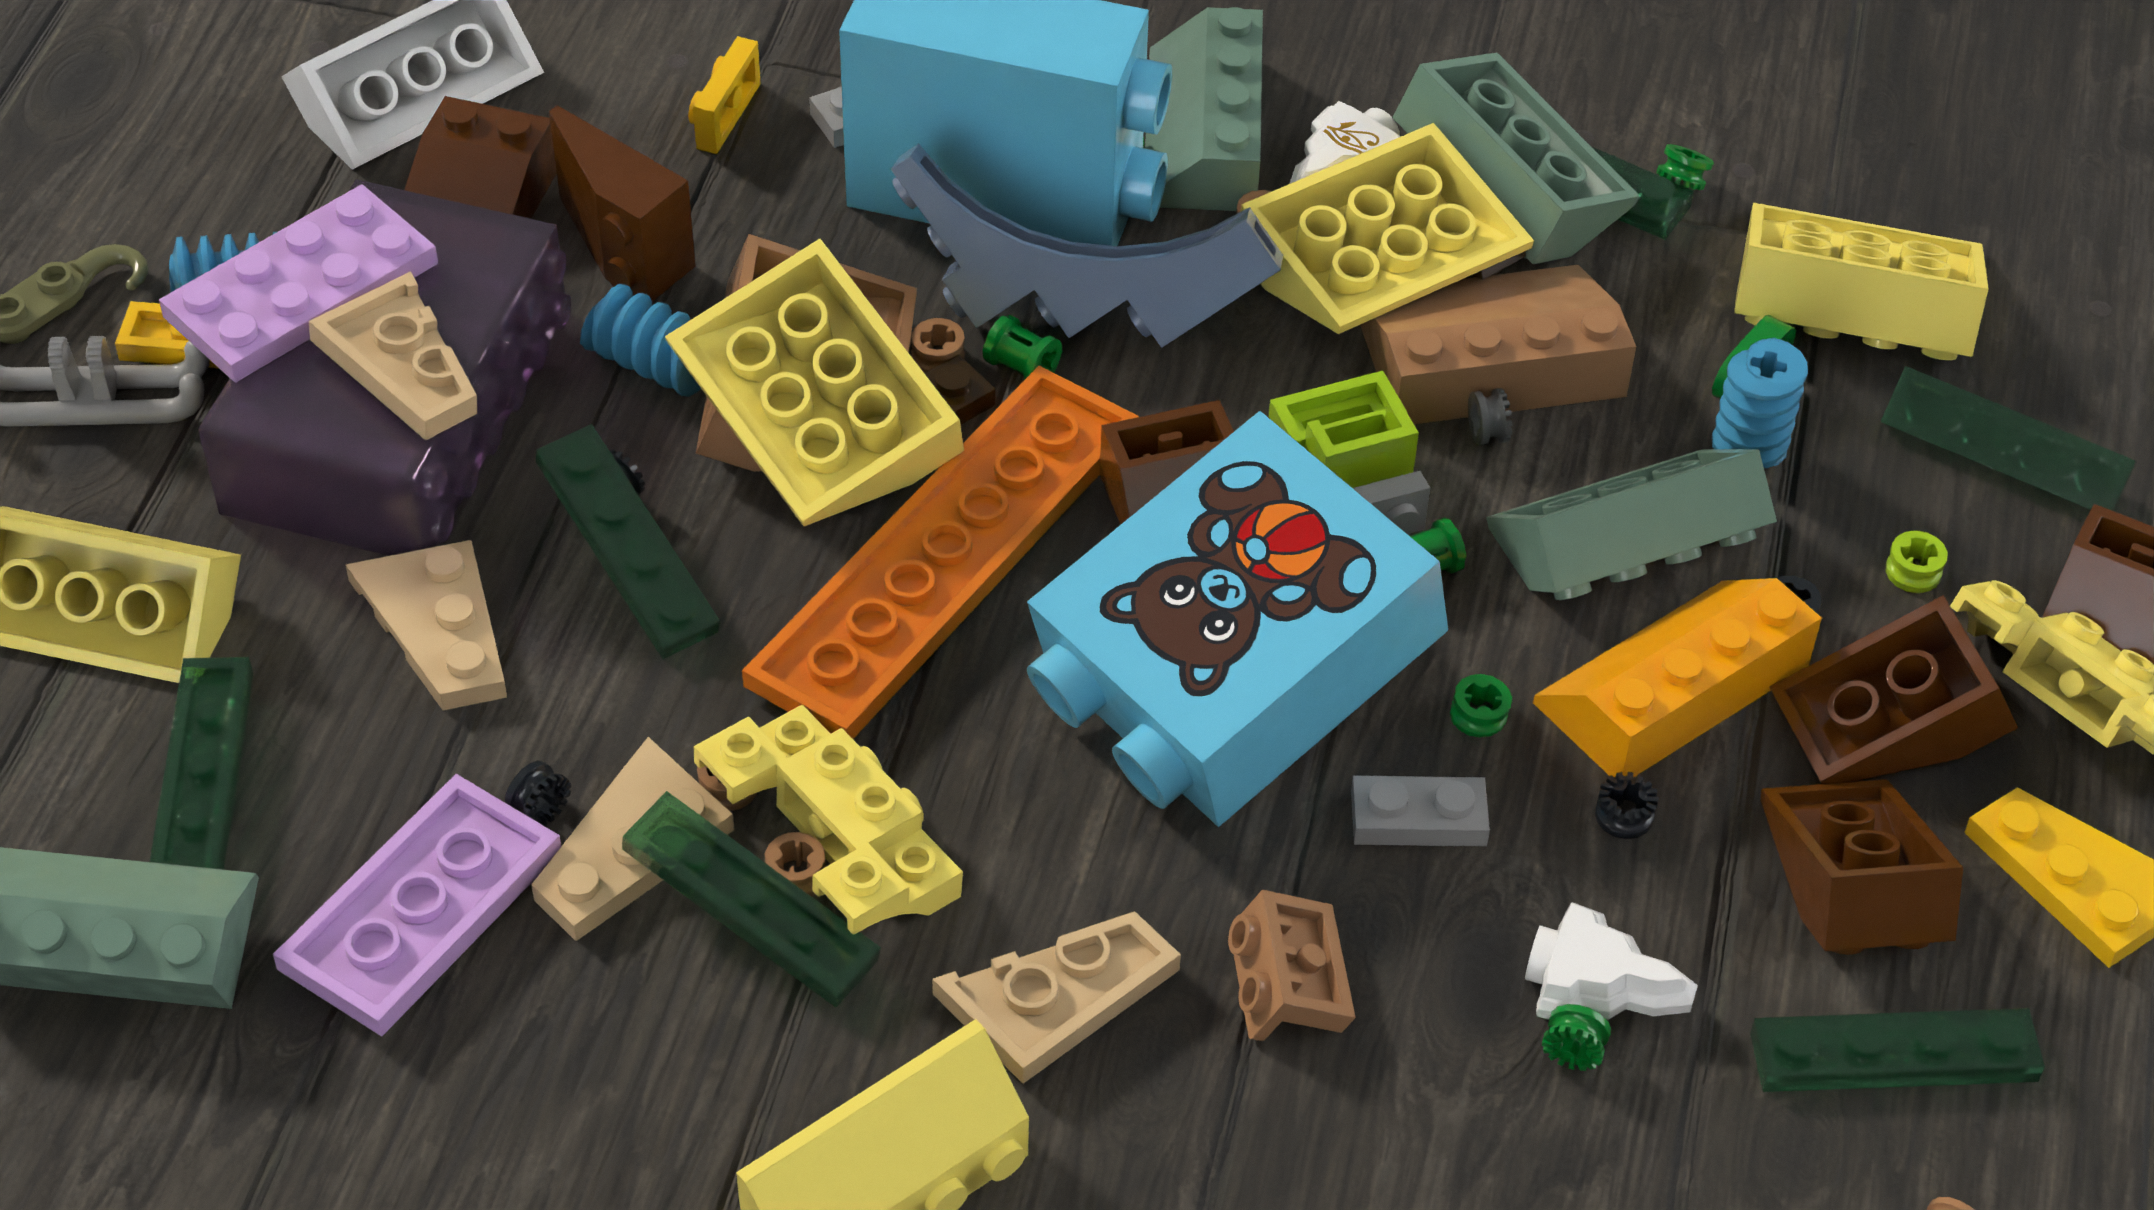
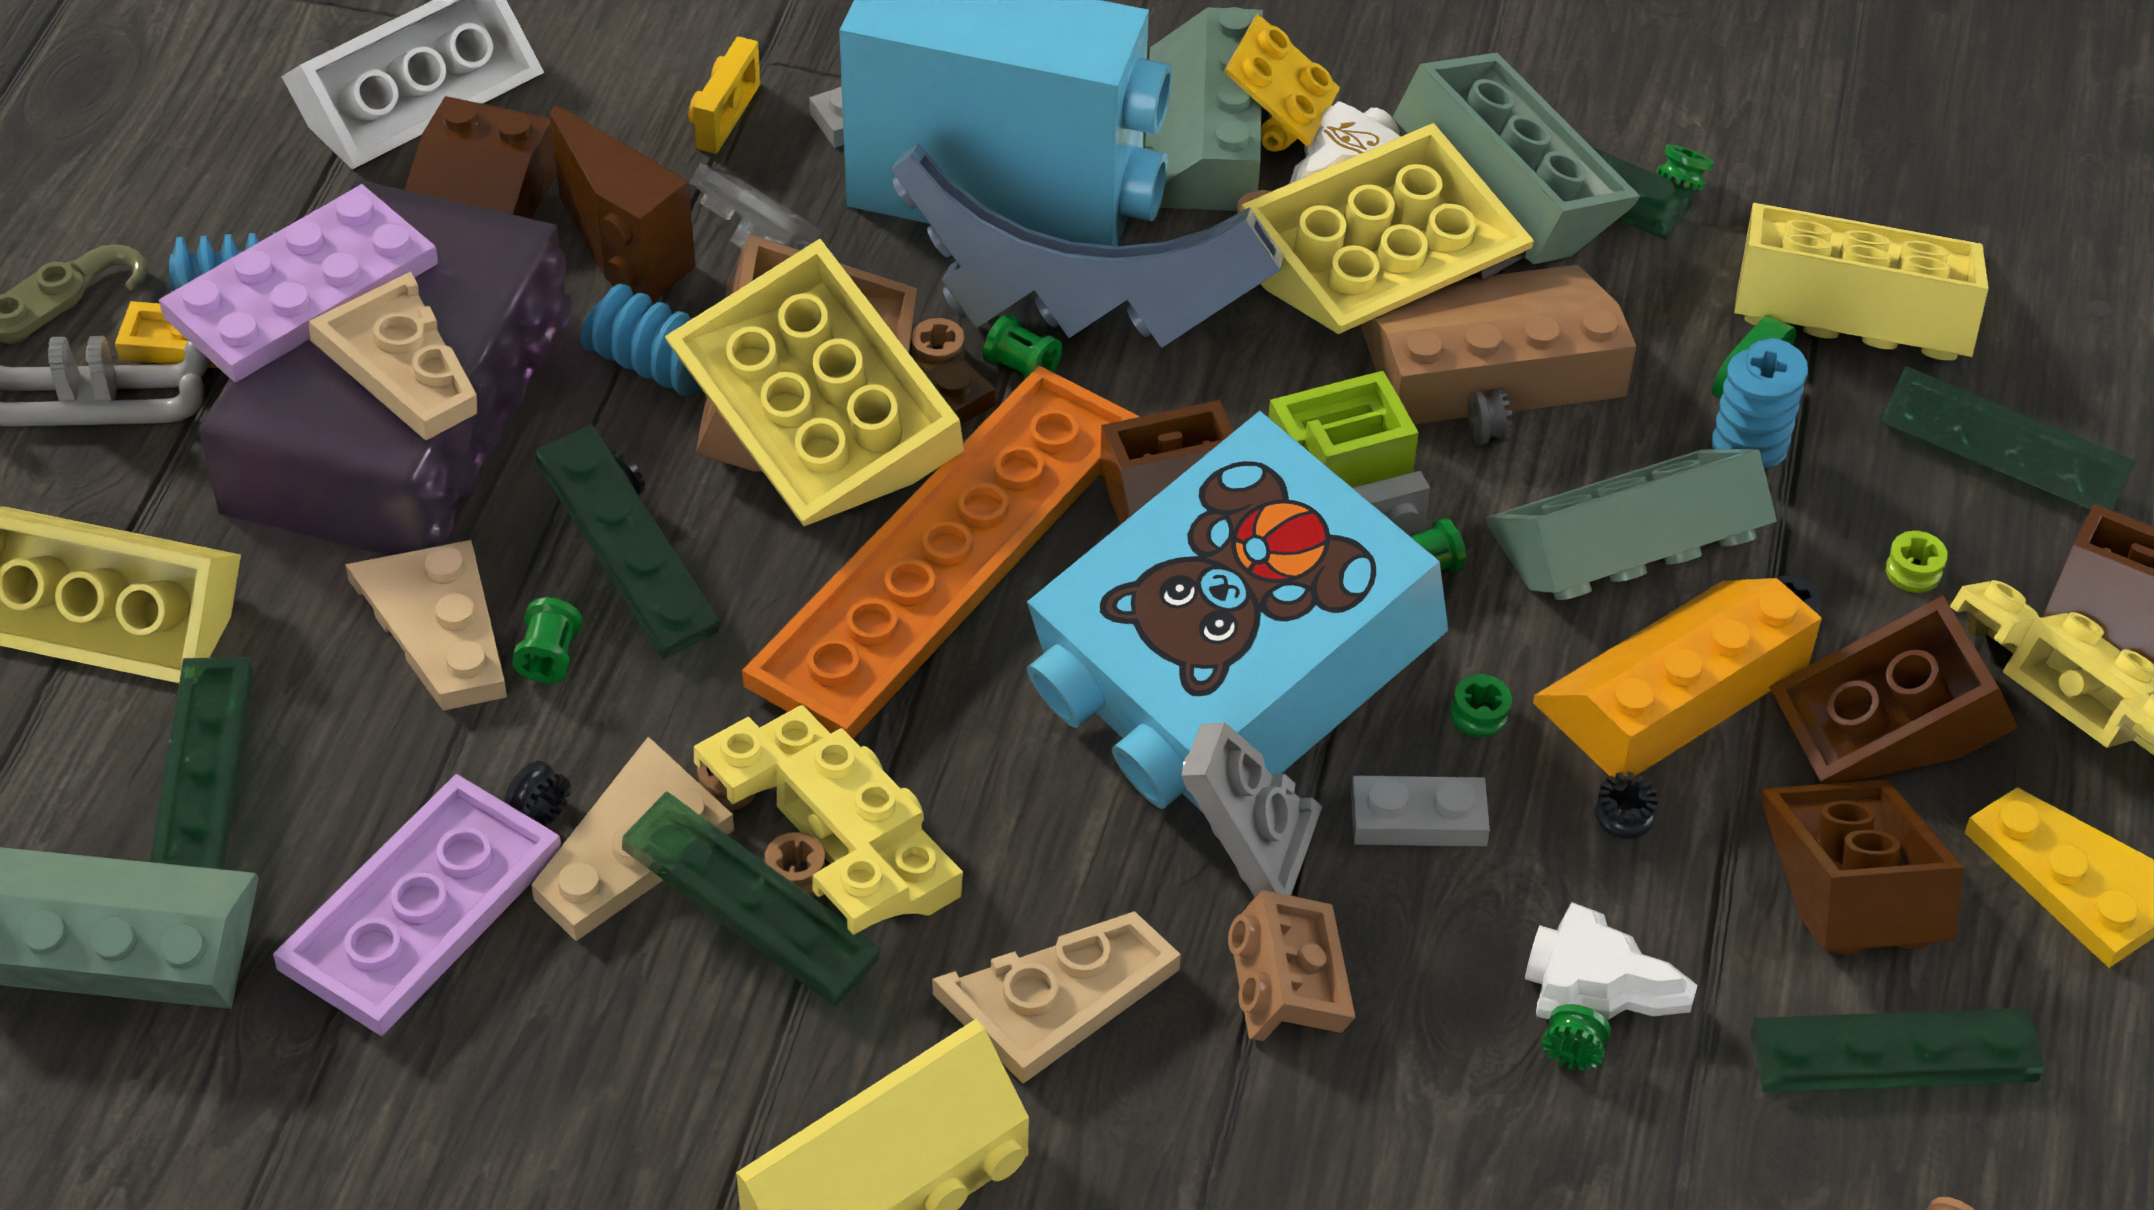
(548, 635): none -> green bush
(760, 213): none -> clear hinge
(1250, 808): none -> light grey wing
(1282, 83): none -> yellow hinge

